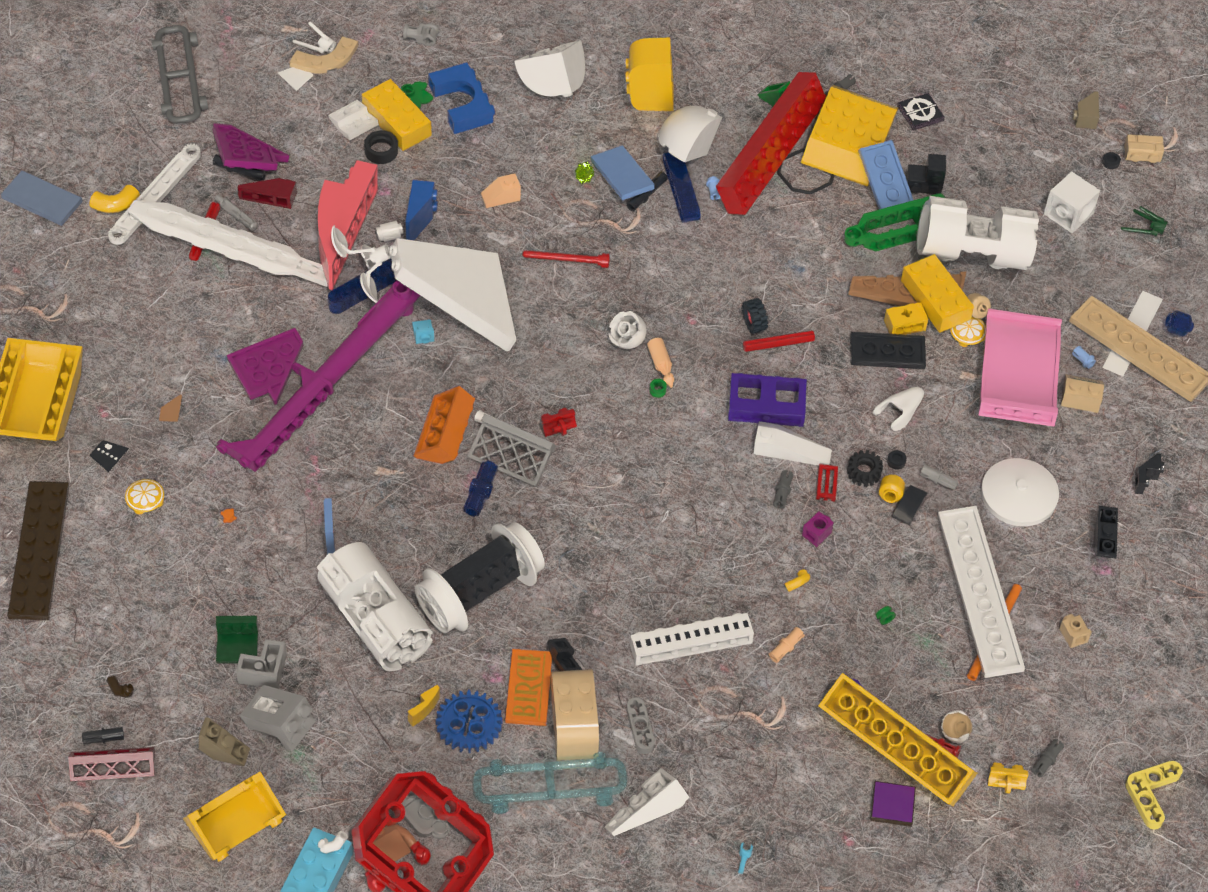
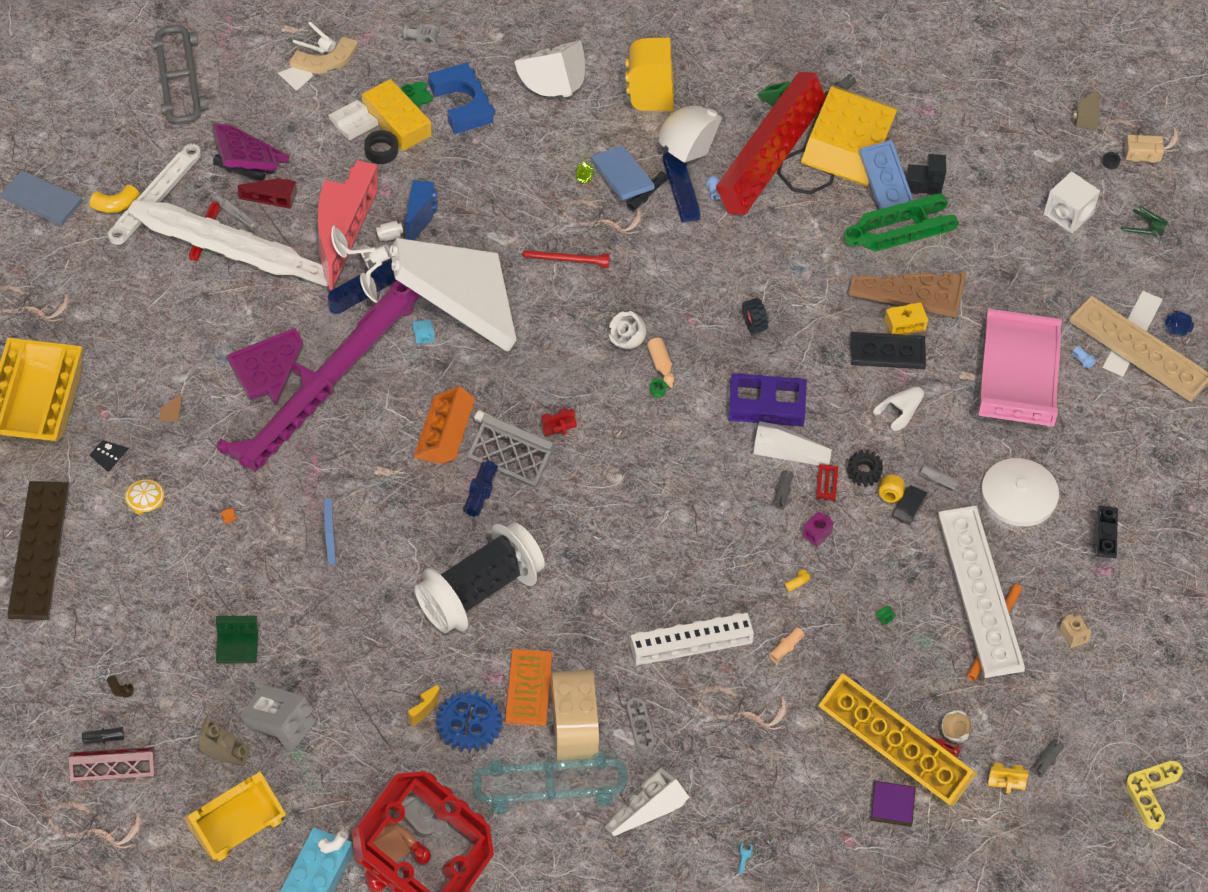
(264, 669): light grey brick -> none
(374, 606): white cylinder -> none
(502, 191): light nougat slope -> none
(562, 654): black slope -> none
(777, 341): red axle -> none
(896, 459): black tile -> none
(920, 111): tile -> none
(938, 292): yellow brick -> none
(969, 332): dish -> none
(981, 305): tan head -> none
(1005, 239): white cylinder -> none
(1082, 393): tan slope -> none
(1148, 471): black slope -> none

